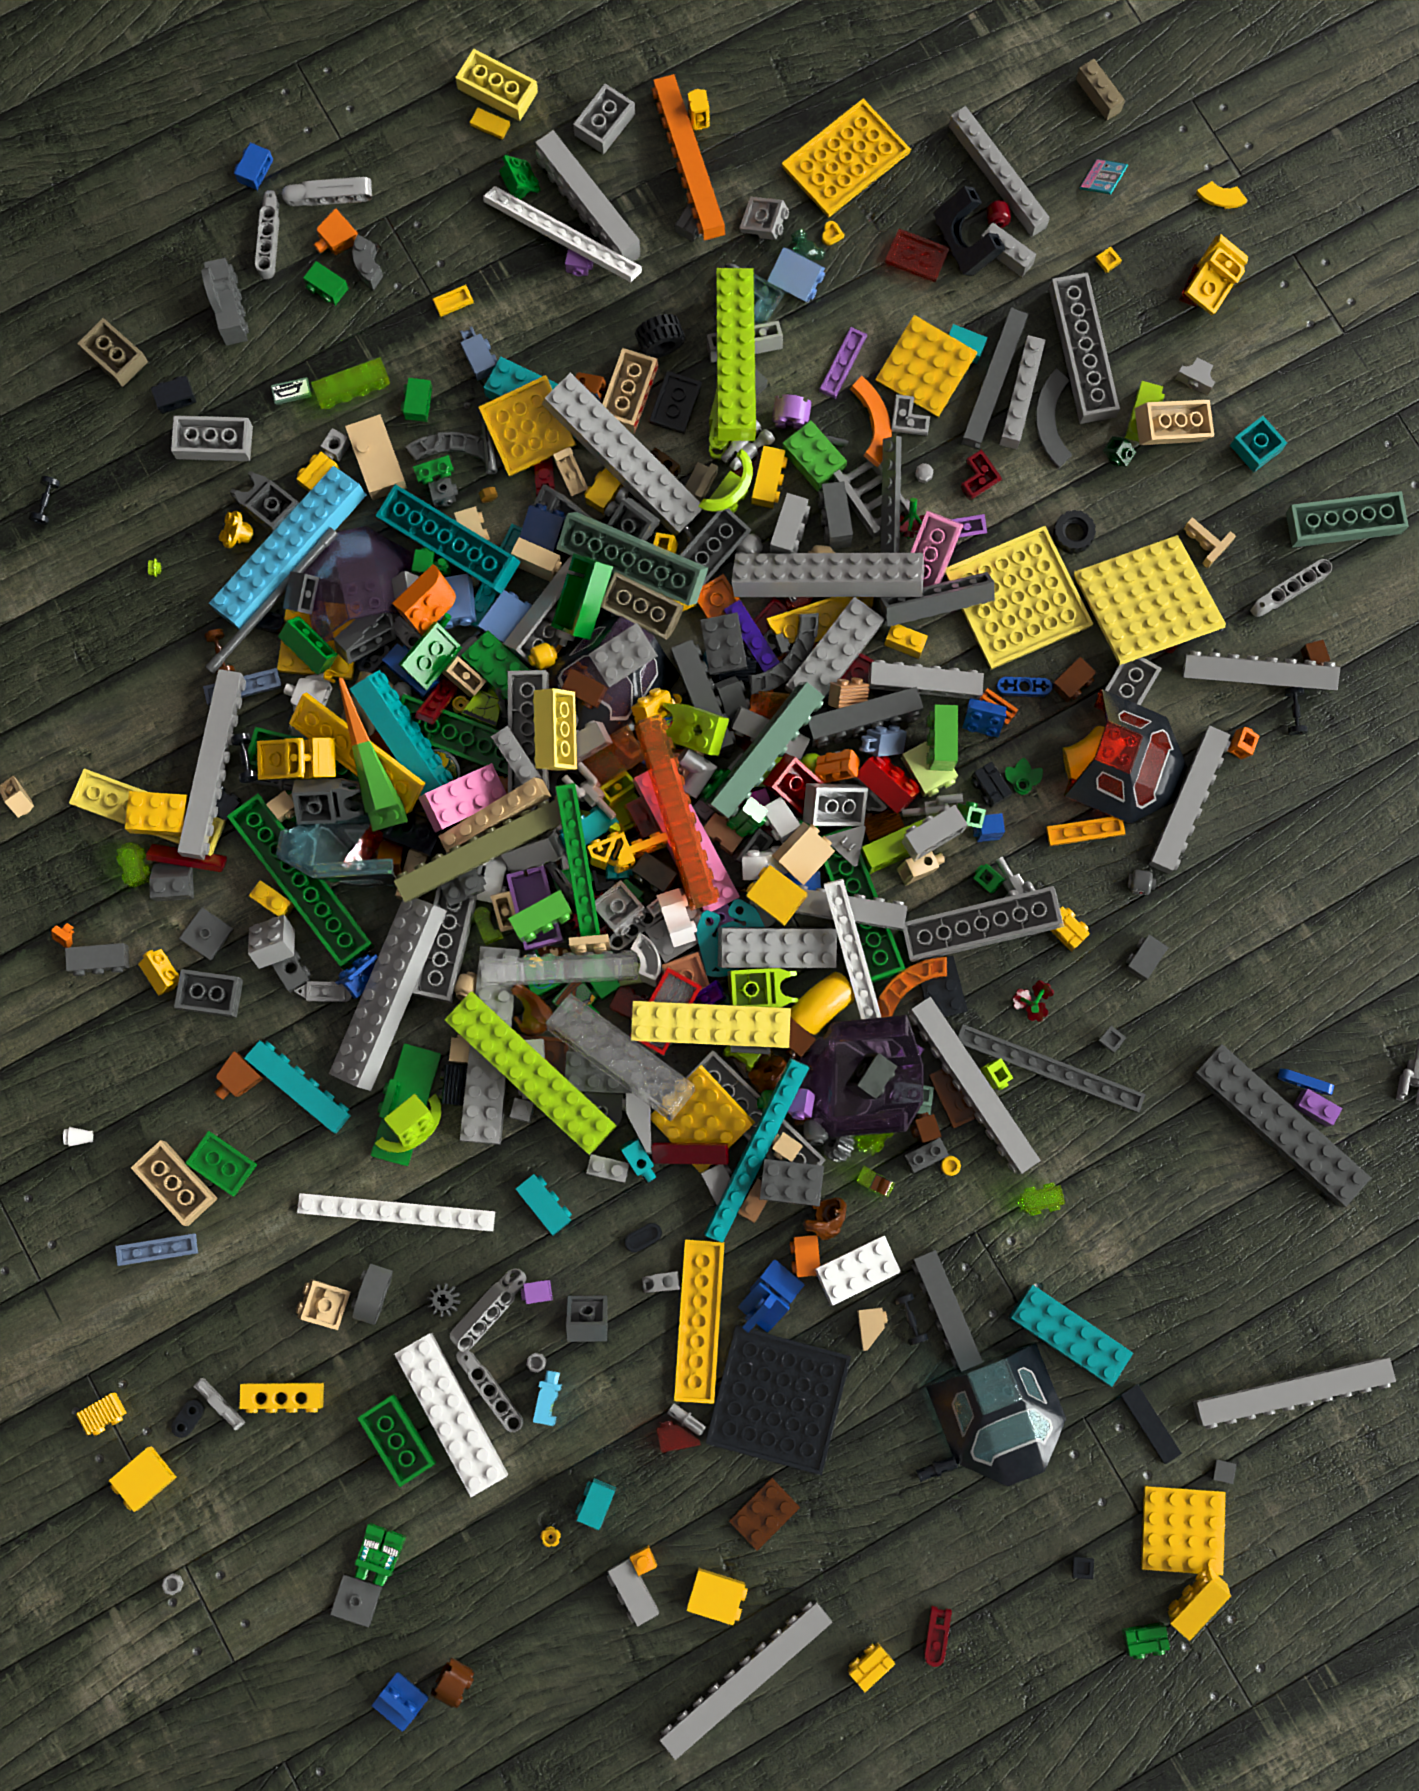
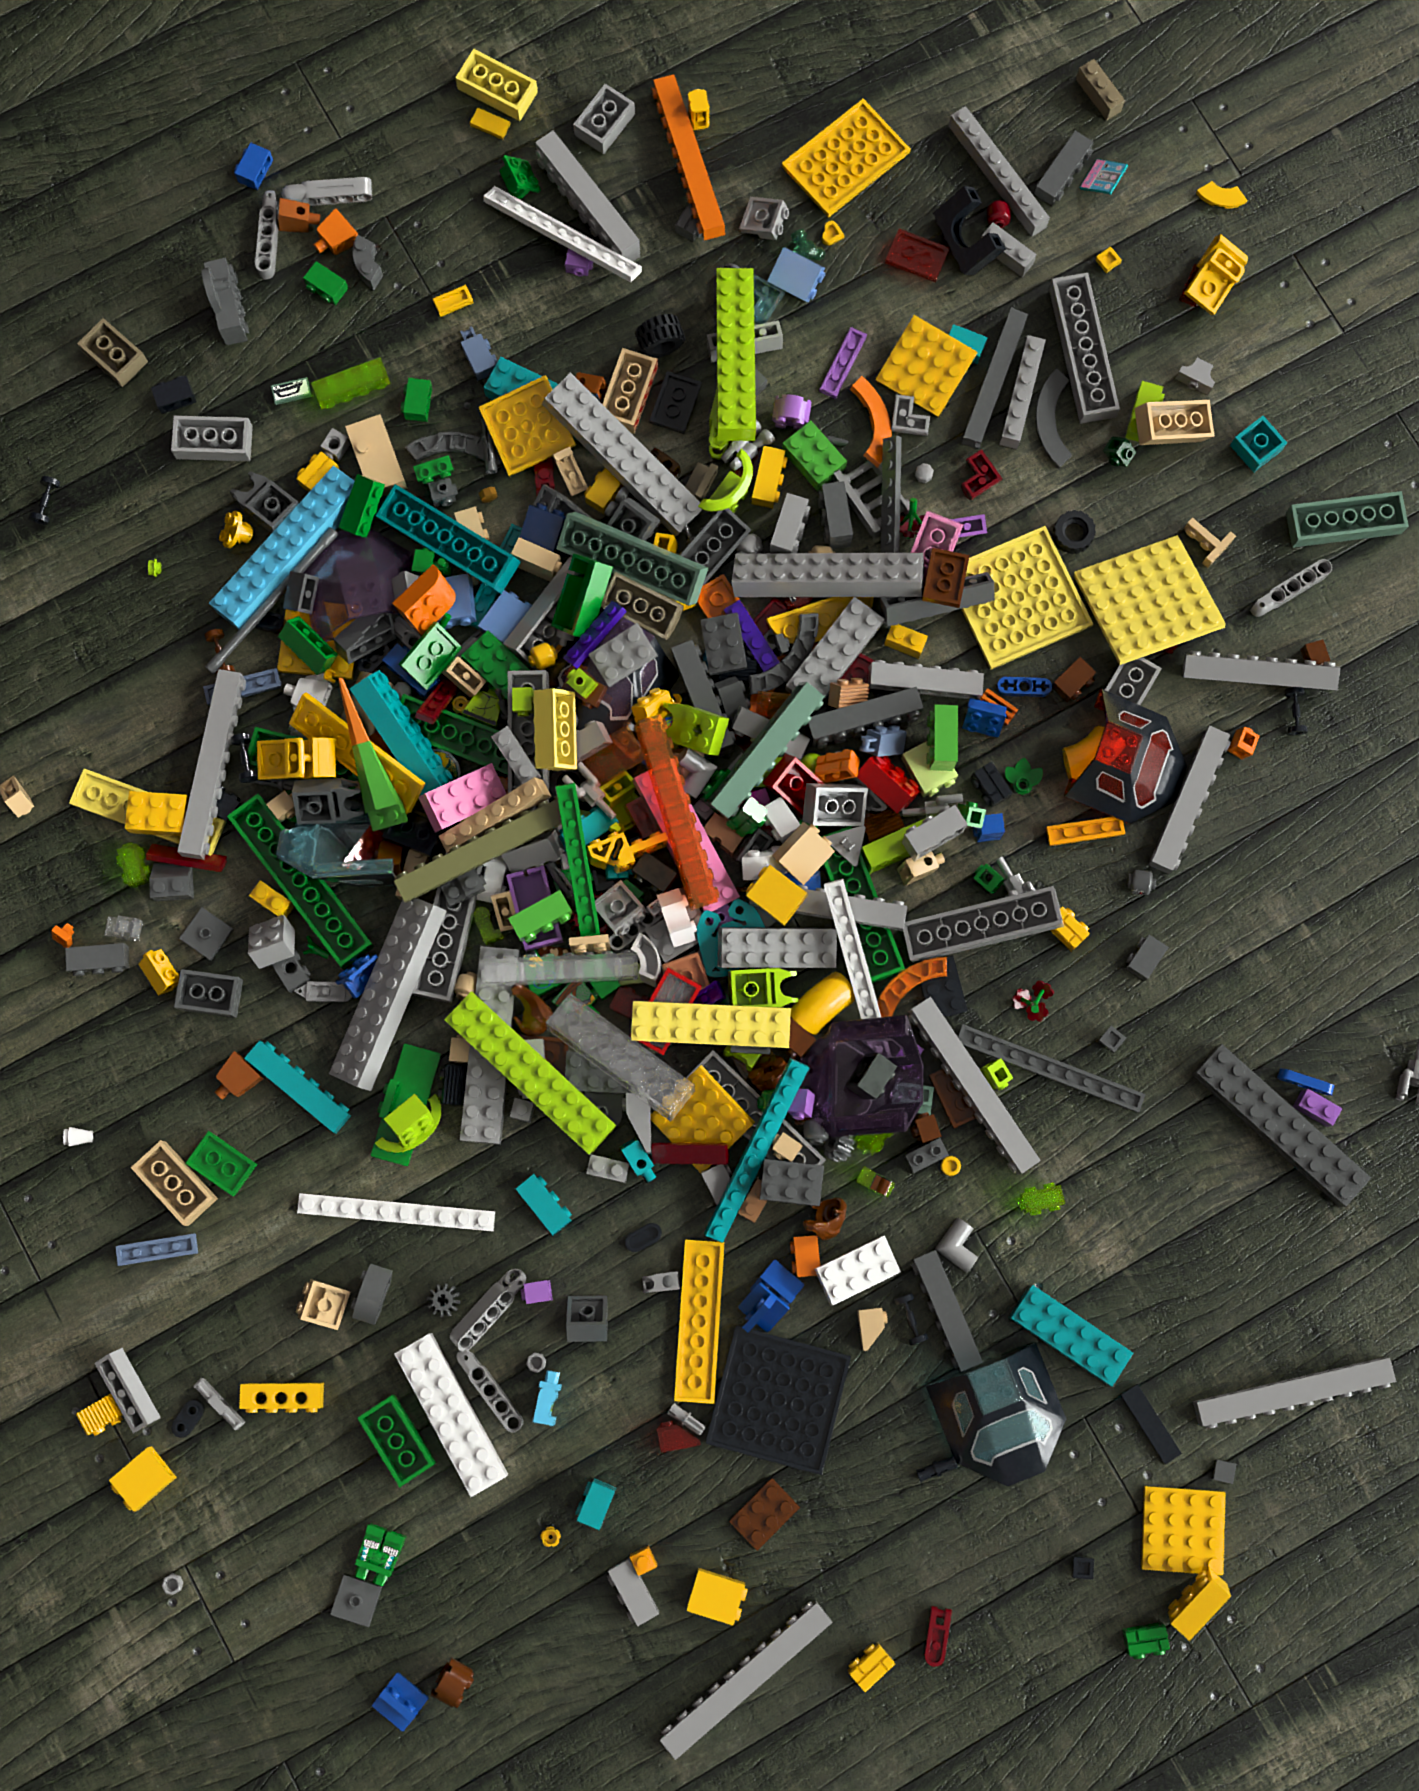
(124, 928): none -> clear brick
(127, 1390): none -> light grey brick
(296, 216): none -> dark orange torso
(314, 949): none -> green bar
(361, 505): none -> green brick
(522, 701): none -> lime brick
(586, 687): none -> lime brick
(594, 634): none -> dark purple plate
(945, 577): none -> reddish brown plate
(952, 1245): none -> light grey brick
(1063, 168): none -> dark grey brick

